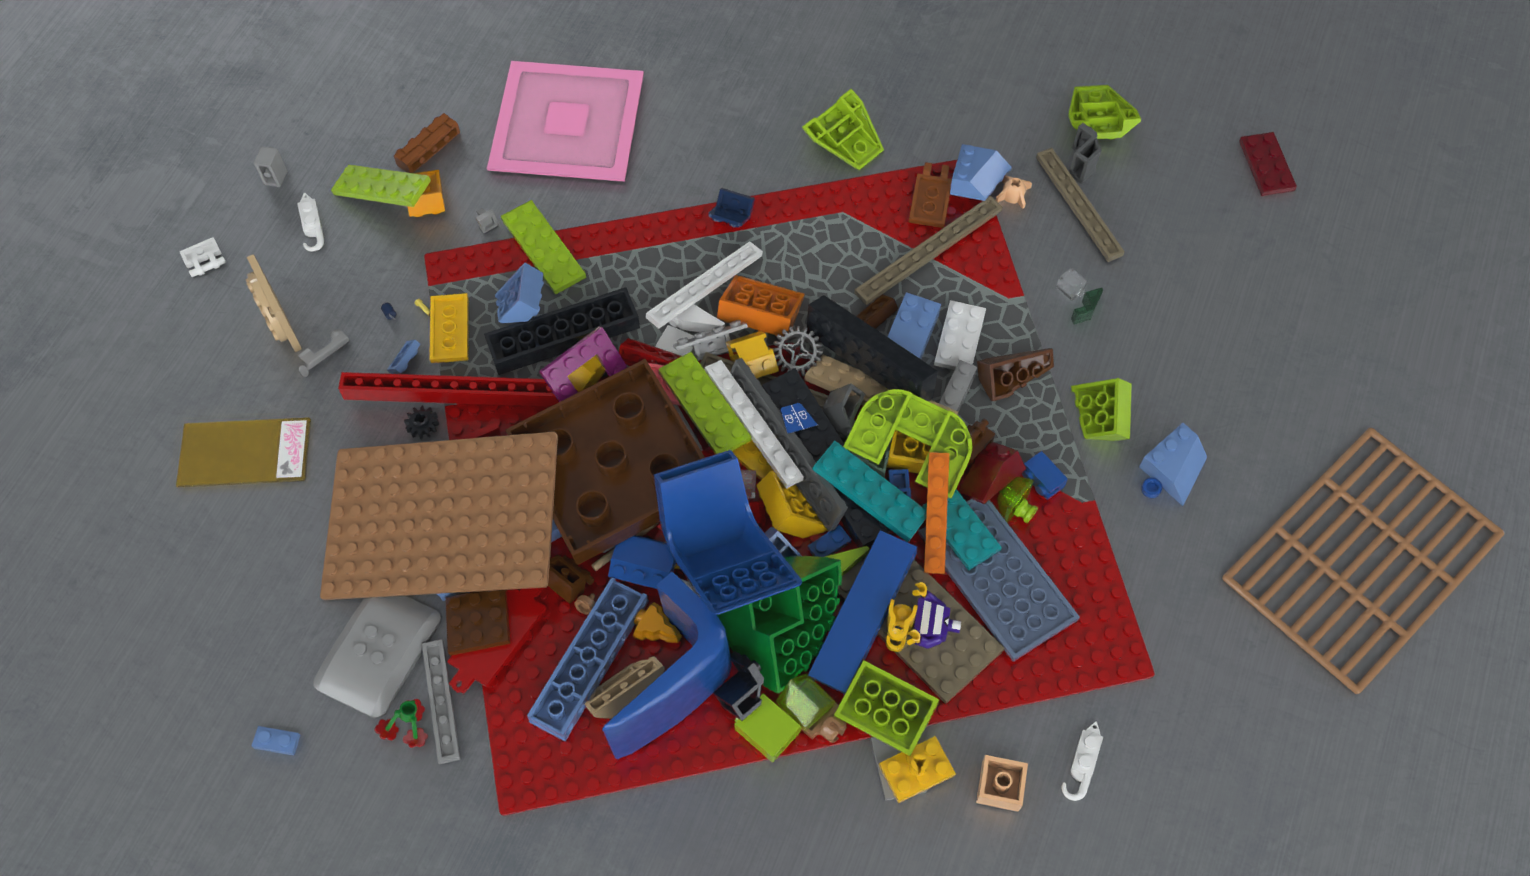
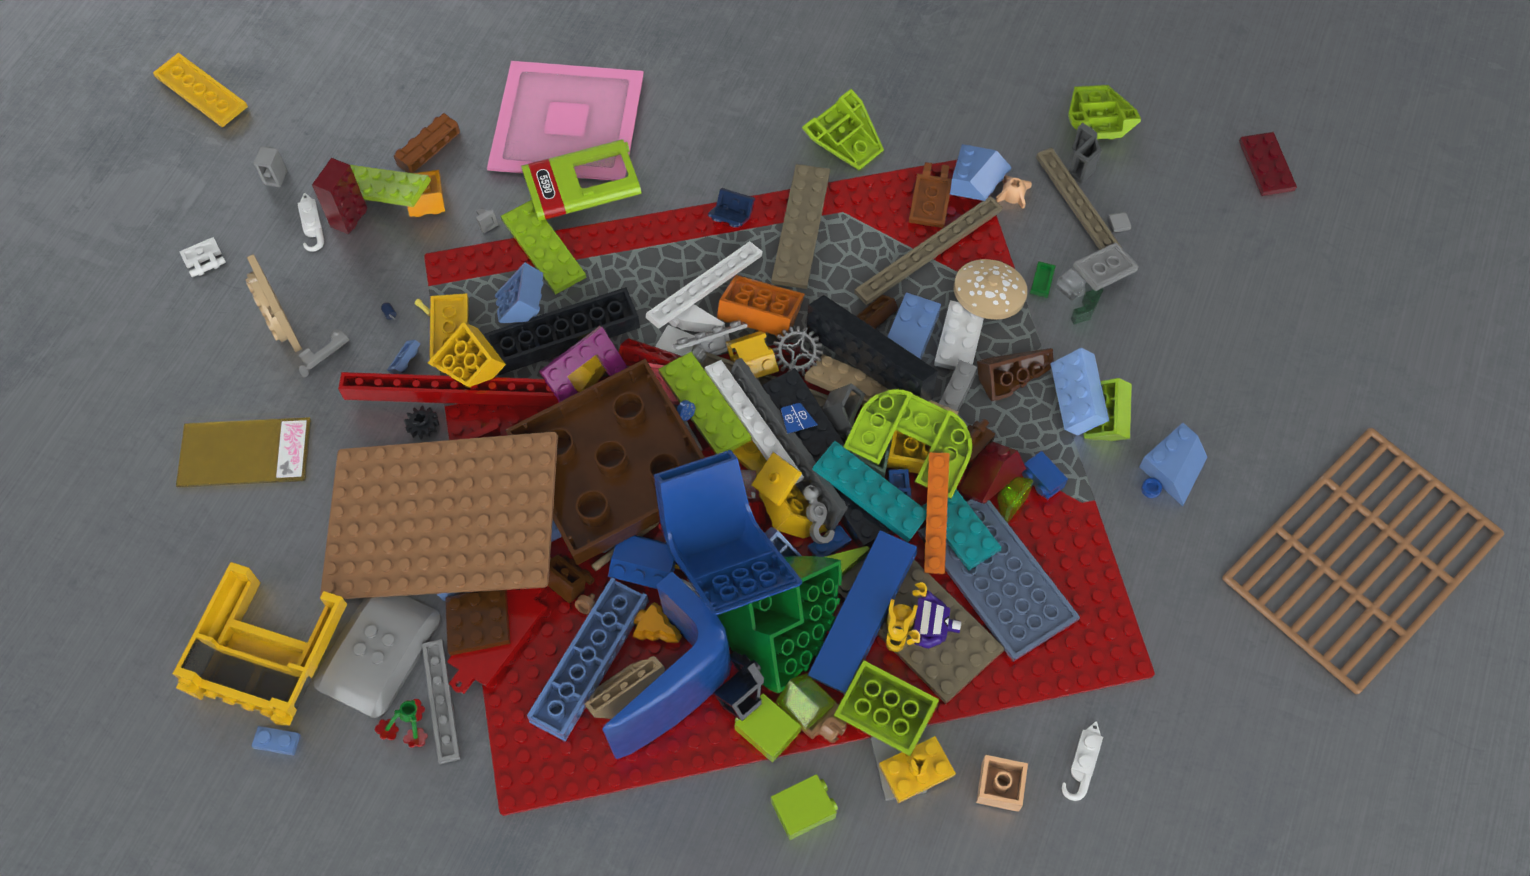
(200, 89): none -> yellow plate
(249, 662): none -> yellow piece
(339, 196): none -> dark red brick
(468, 357): none -> yellow wedge
(557, 189): none -> lime piece
(686, 410): none -> blue tile
(699, 354): none -> light grey plate
(776, 479): none -> yellow plate
(801, 226): none -> dark tan plate
(804, 806): none -> lime brick
(816, 513): none -> light grey piece
(990, 289): none -> tan dish
(1025, 511): lime wheel -> none
(1042, 279): none -> green tile
(1079, 391): none -> light blue brick
(1105, 266): none -> light grey tile
(1119, 222): none -> light grey tile

